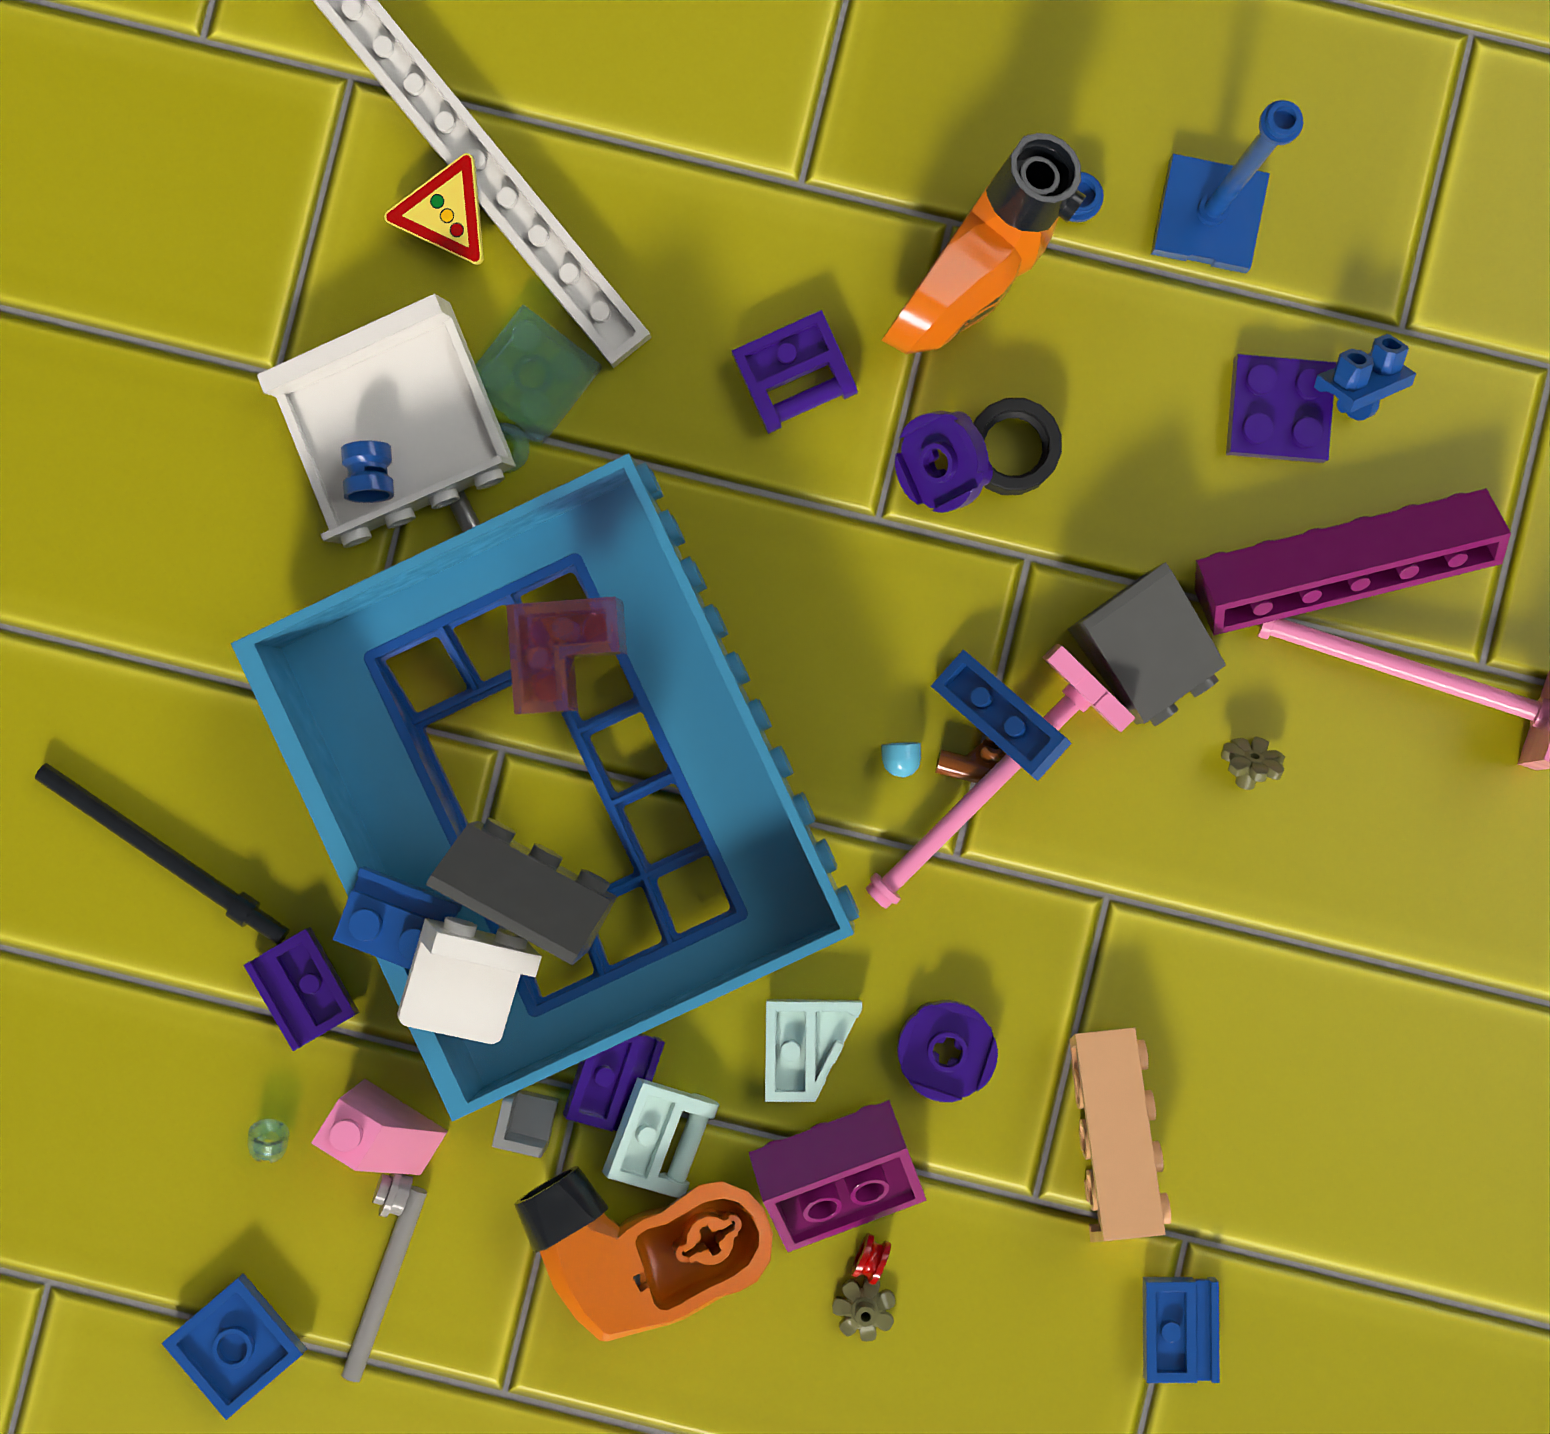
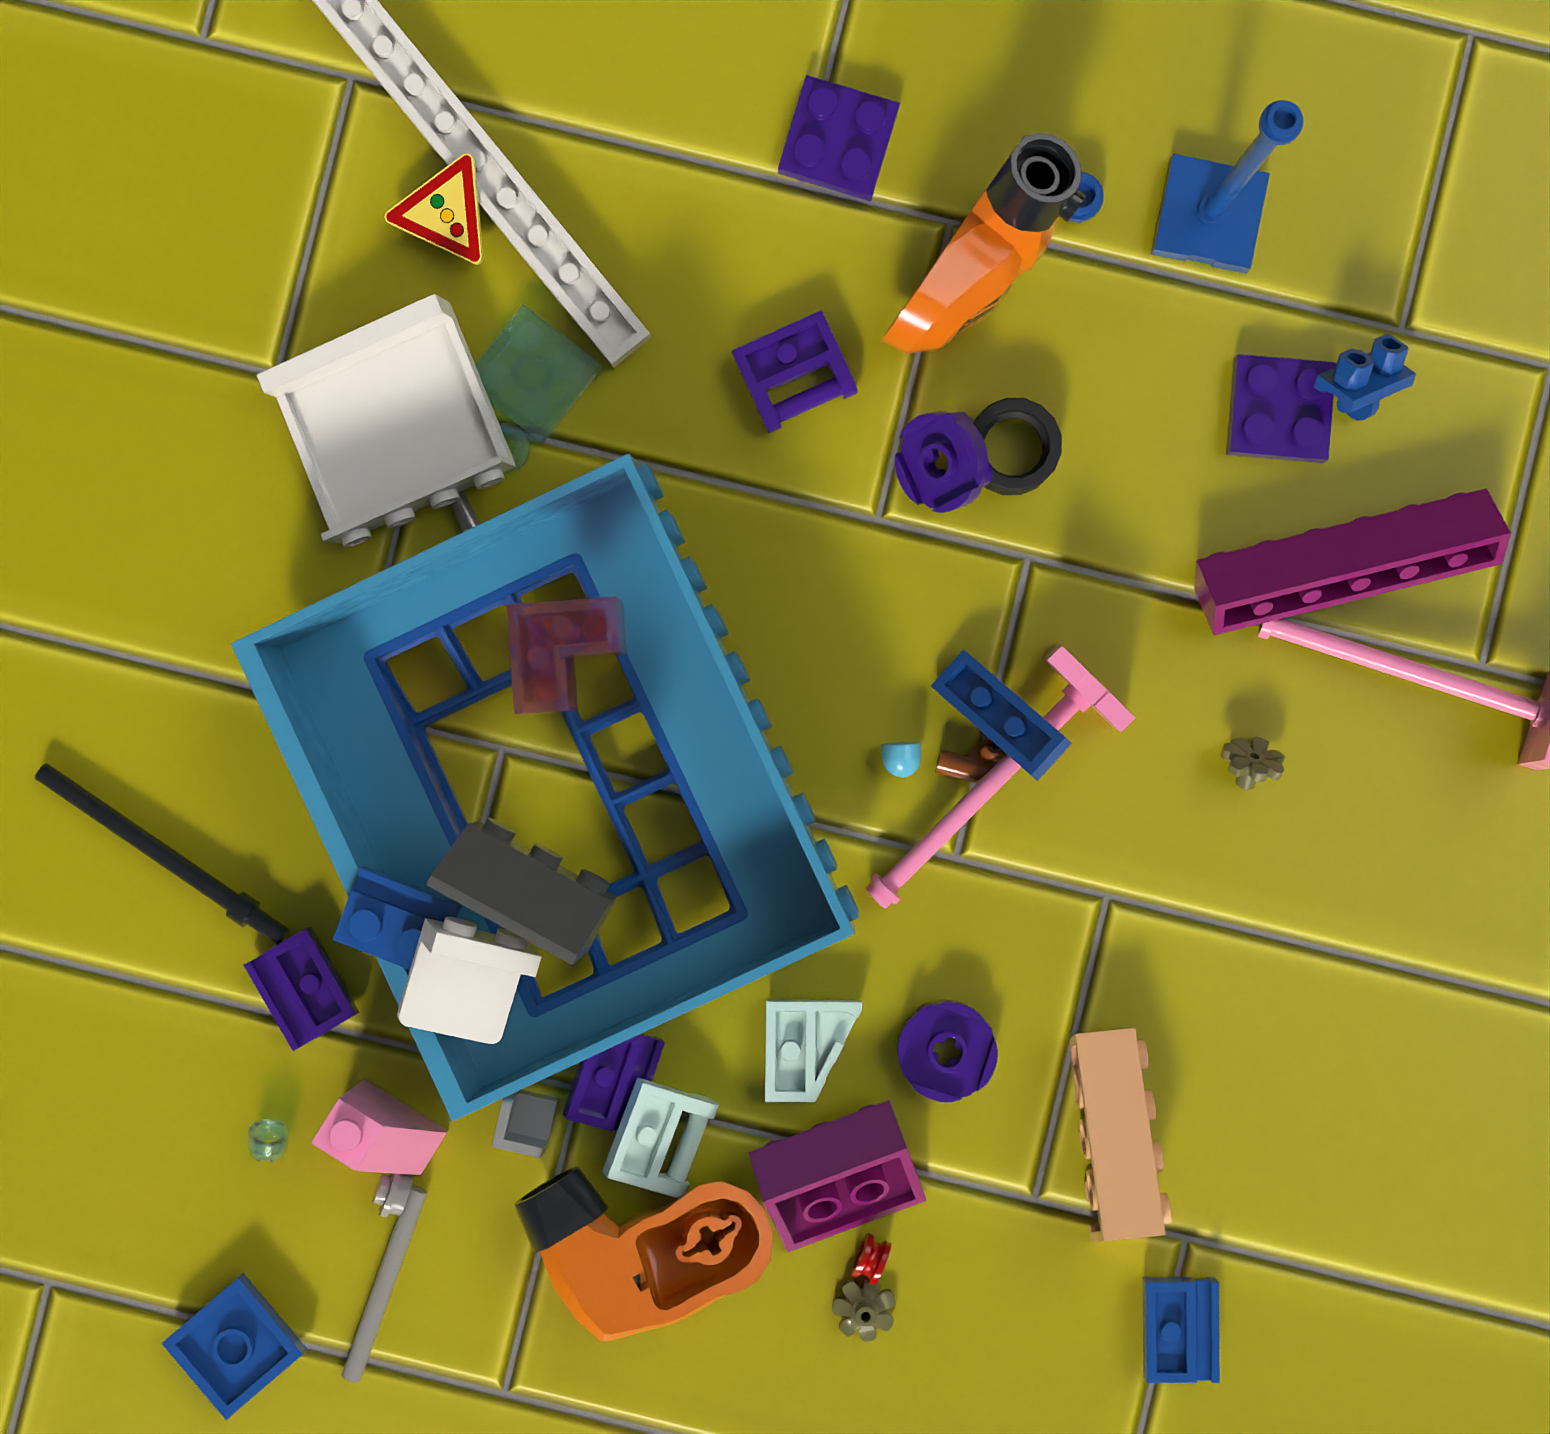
(367, 471): blue wheel -> none
(838, 138): none -> dark purple plate
(1150, 646): dark grey slope -> none

